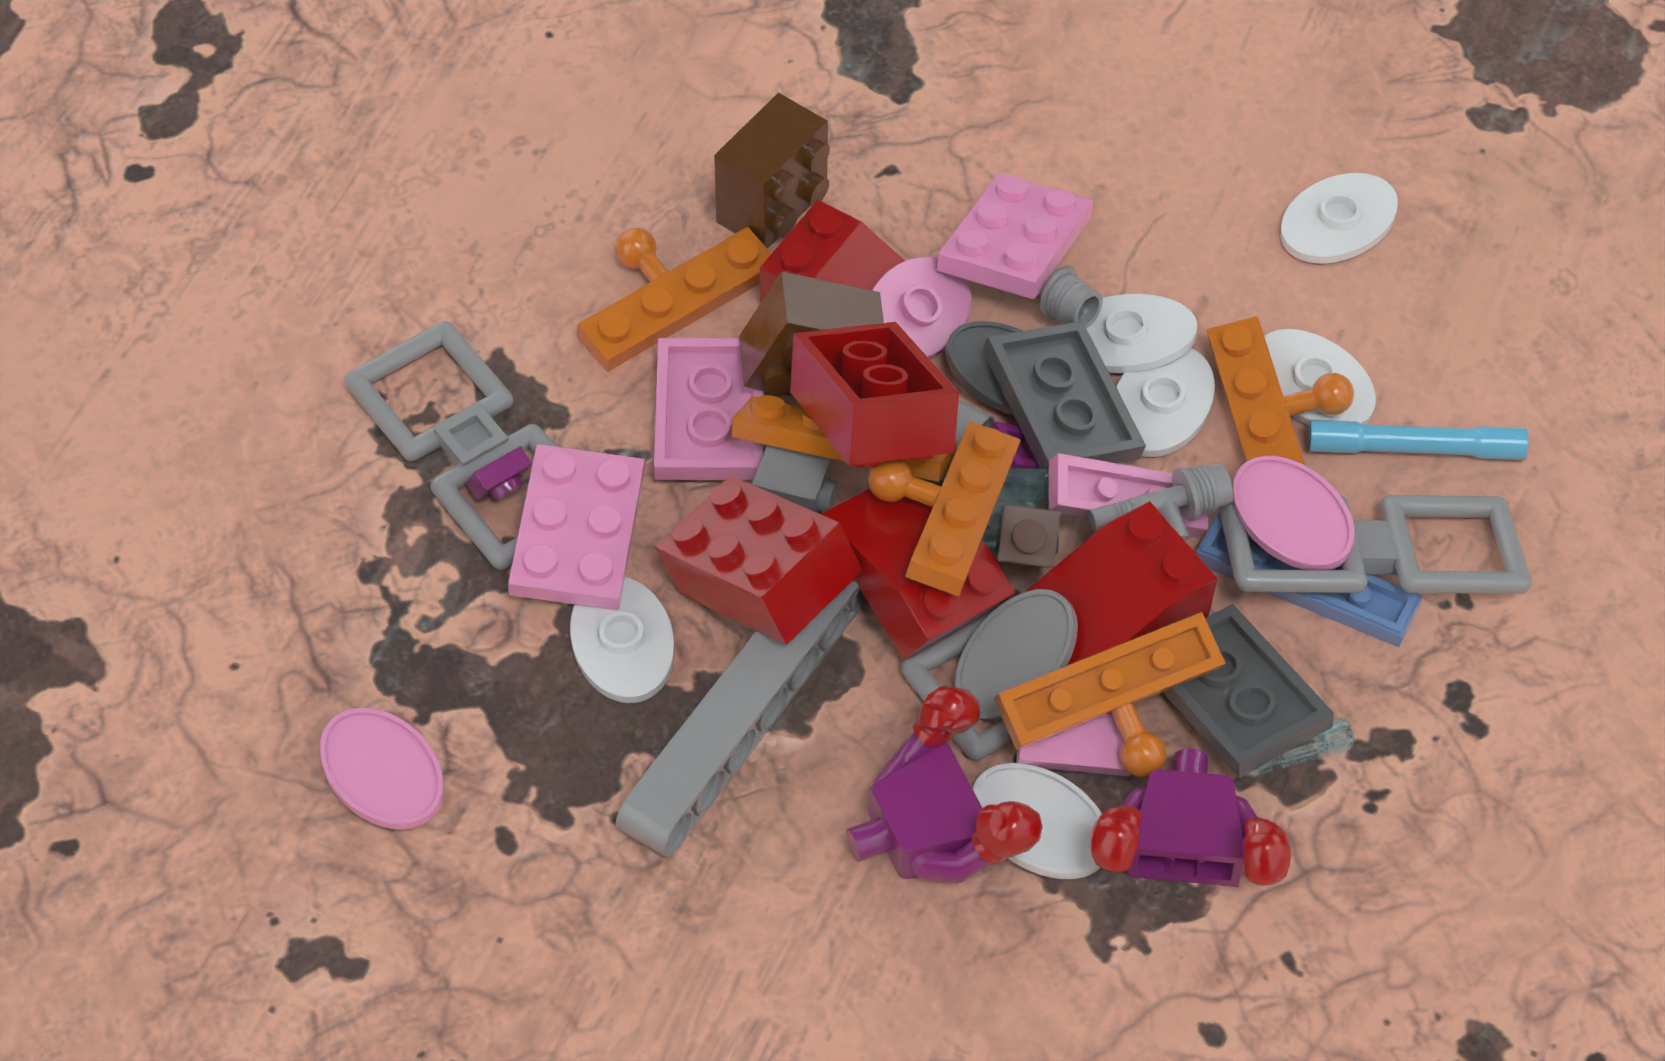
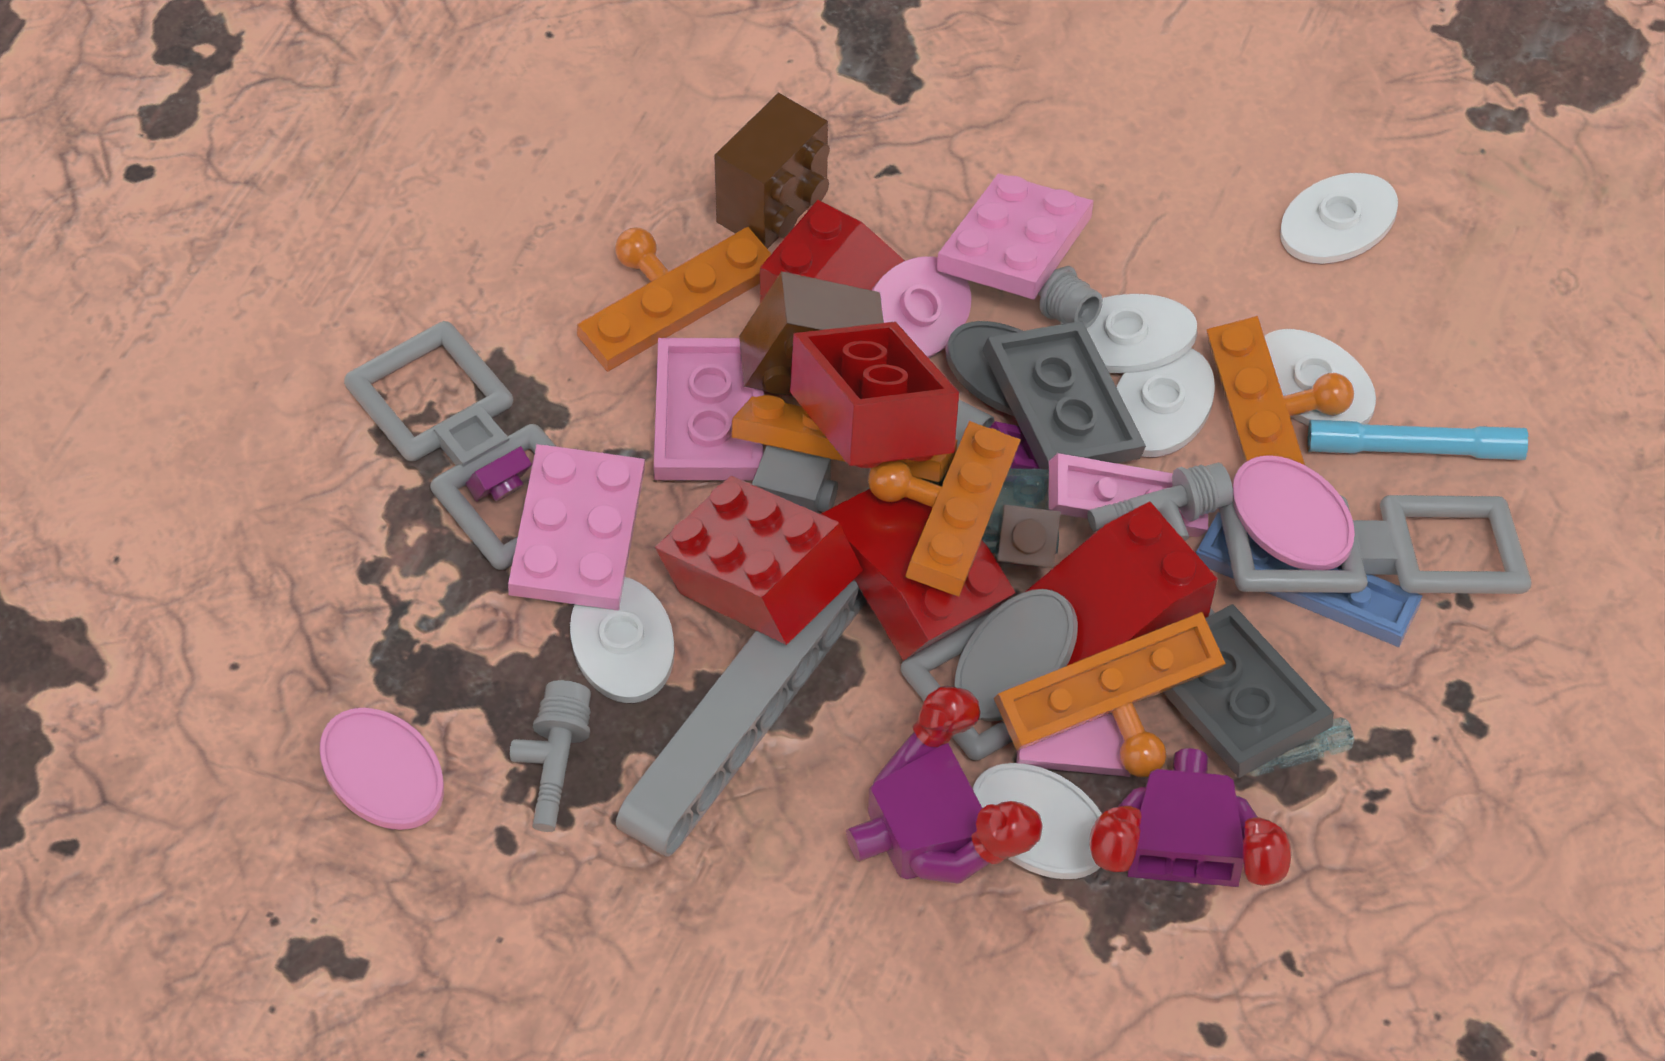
(562, 721): none -> light grey piece

